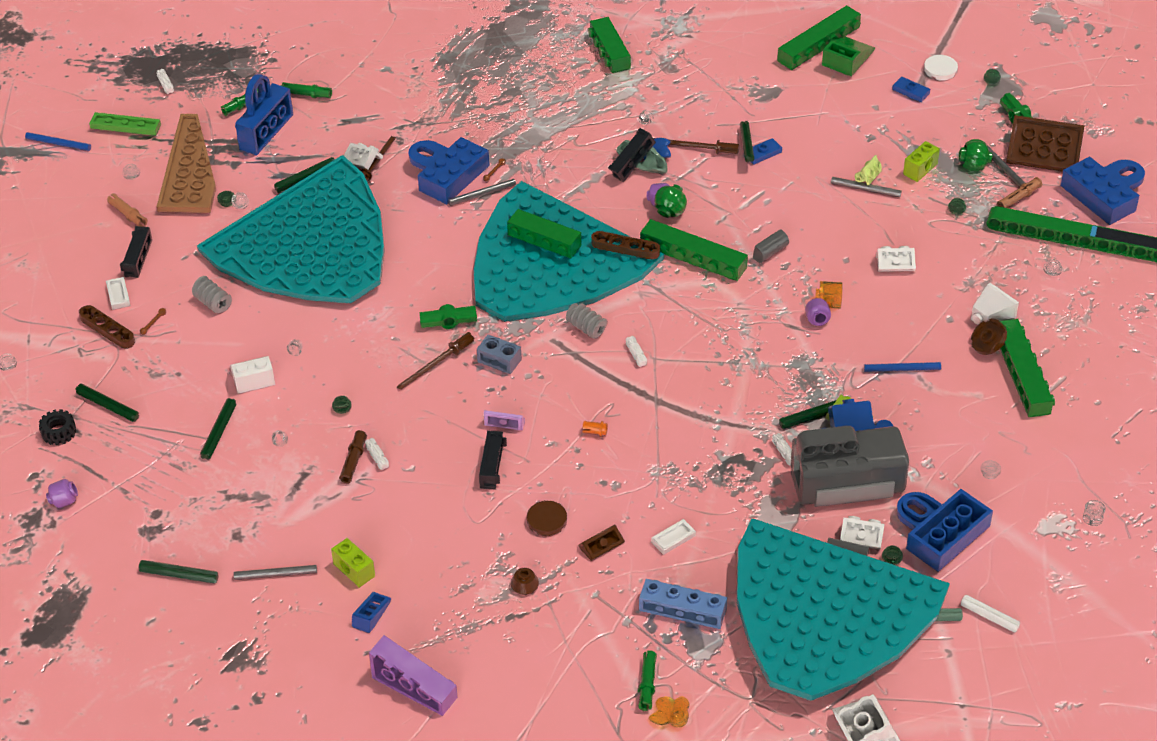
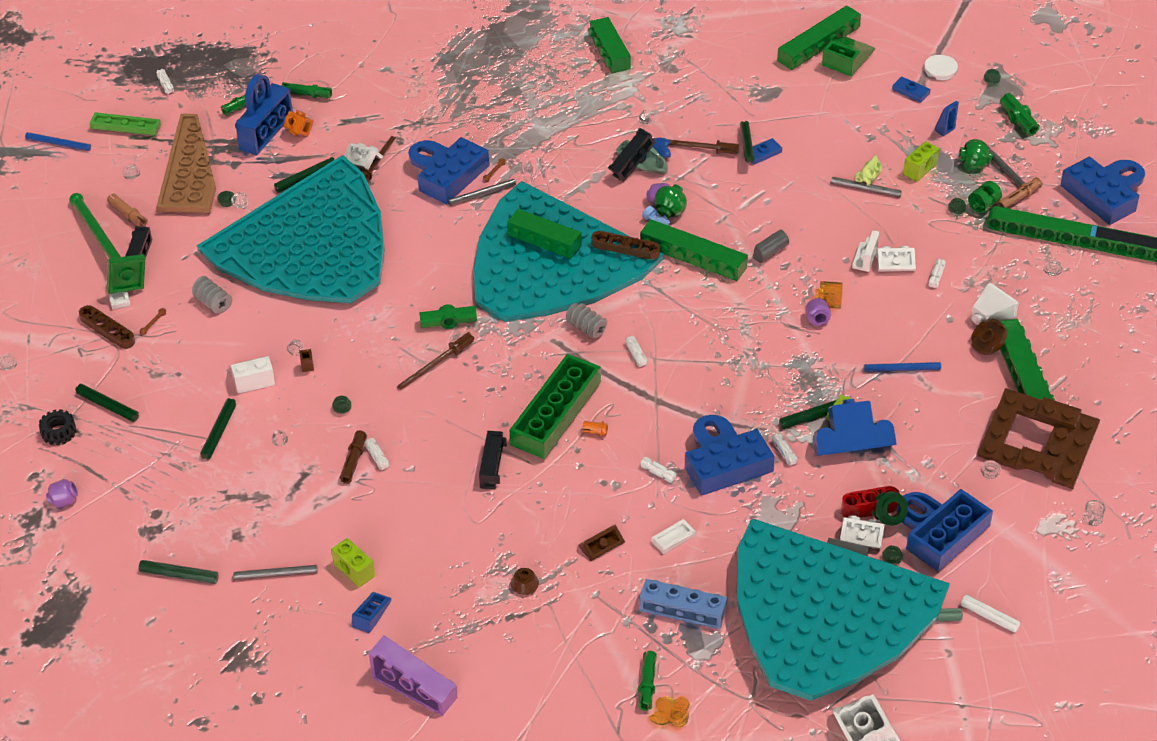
(122, 272): none -> green piece
(298, 123): none -> orange brick
(306, 360): none -> reddish brown piece
(499, 354): sand blue brick -> none
(504, 420): lavender slope -> none
(547, 518): reddish brown tile -> none
(555, 406): none -> green brick
(651, 213): none -> light blue piece
(658, 469): none -> white axle
(726, 457): none -> blue brick
(848, 465): dark grey piece -> none
(863, 502): none -> red beam
(866, 252): none -> white bracket
(883, 500): none -> dark green piece
(936, 273): none -> white axle
(947, 119): none -> blue slope
(985, 196): none -> green wheel
(1044, 143): reddish brown plate -> none
(1066, 445): none -> reddish brown piece

